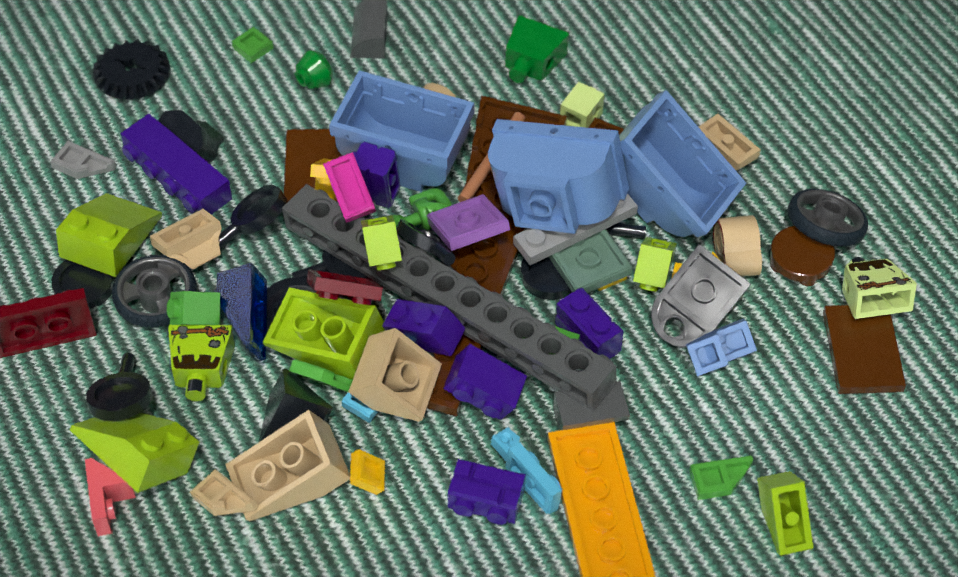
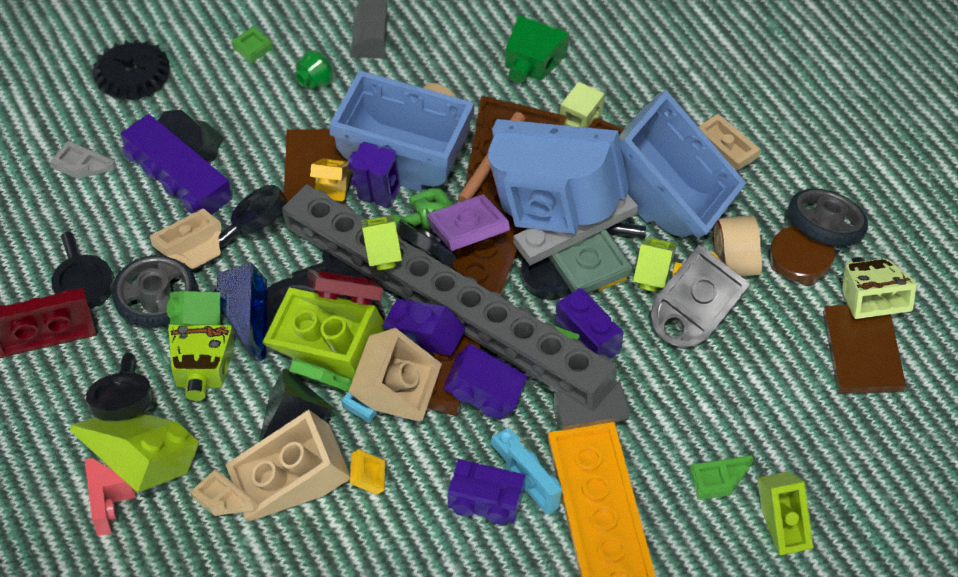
(105, 232): lime slope -> none
(349, 187): dark pink tile -> none
(720, 346): medium blue slope -> none

